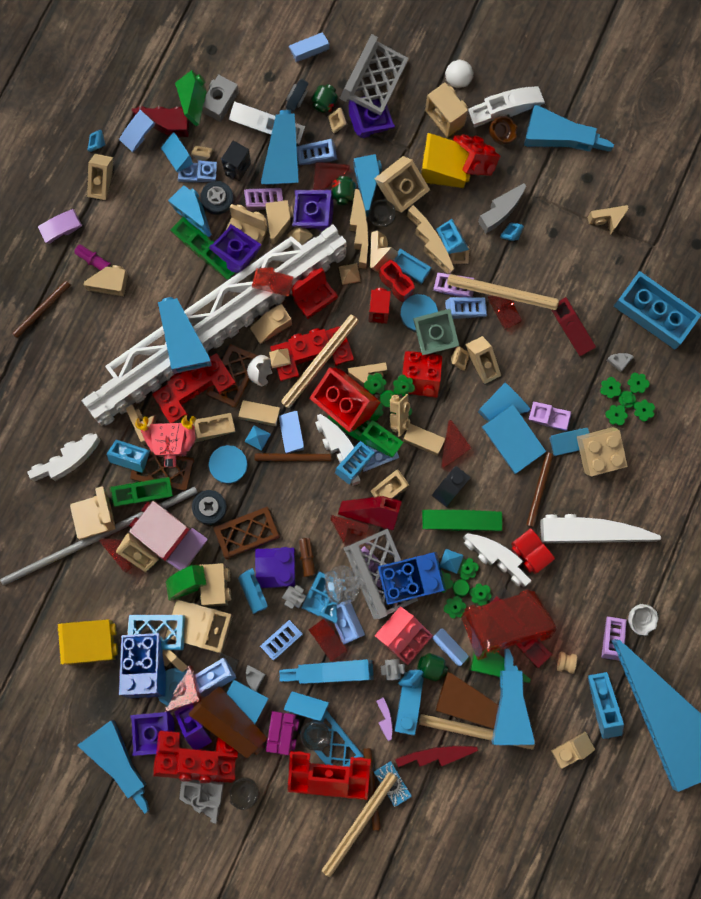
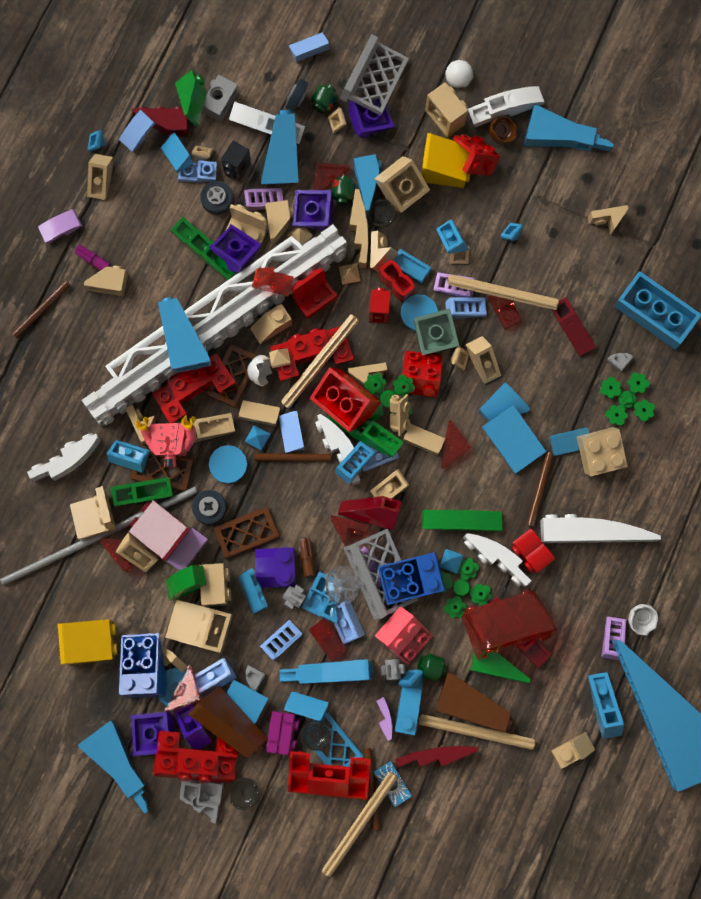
(132, 630): window -> none
(188, 205): dark azure slope -> none
(329, 143): light blue slope -> none
(434, 247): tan slope -> none
(450, 486): black slope -> none
(450, 647): light blue slope -> none
(501, 208): light grey slope -> none
(512, 719): dark azure piece -> none
(550, 416): lavender slope -> none
(567, 662): tan wheel -> none

